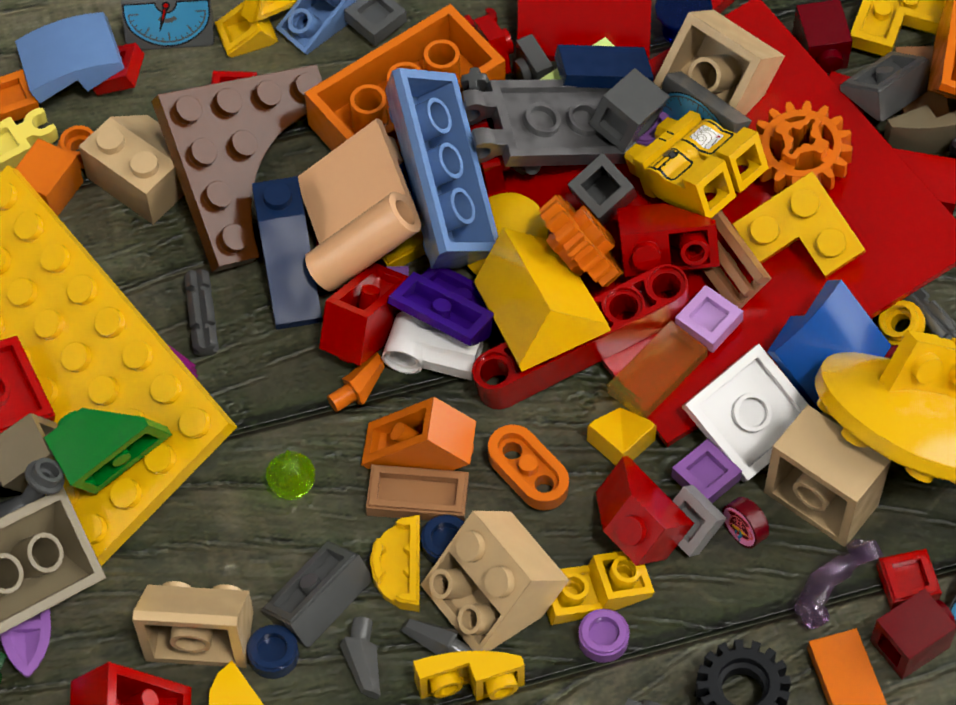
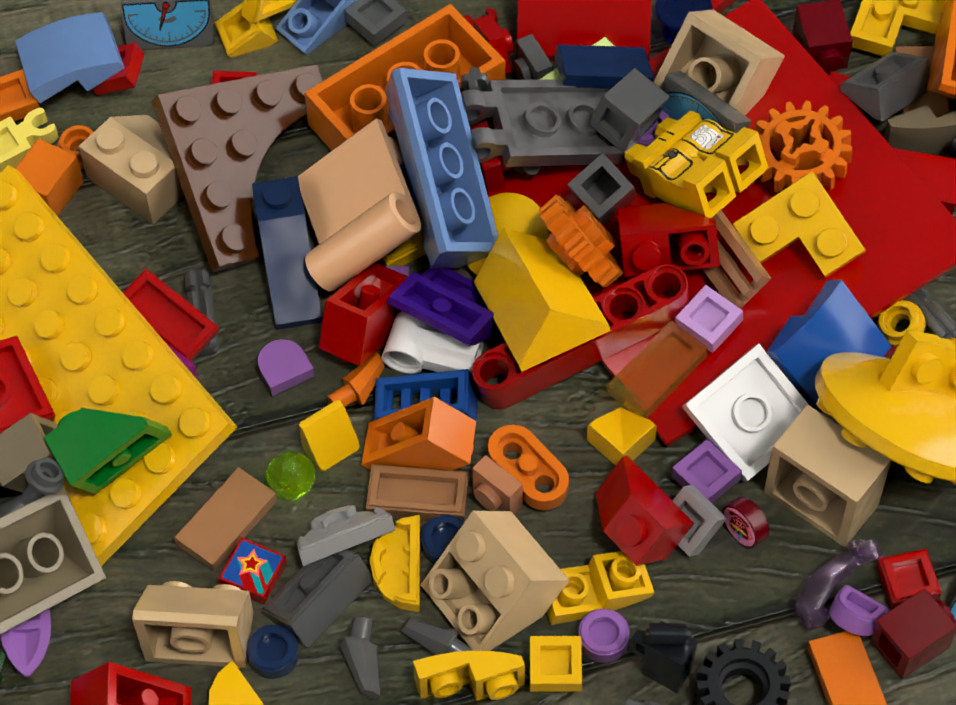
(171, 315): none -> red tile
(225, 519): none -> medium nougat tile
(253, 569): none -> tile
(283, 366): none -> medium lavender tile
(328, 436): none -> yellow slope
(341, 530): none -> light grey tile
(442, 383): none -> blue slope
(496, 487): none -> nougat plate
(555, 664): none -> yellow plate
(665, 653): none -> black piece
(856, 611): none -> medium lavender tile

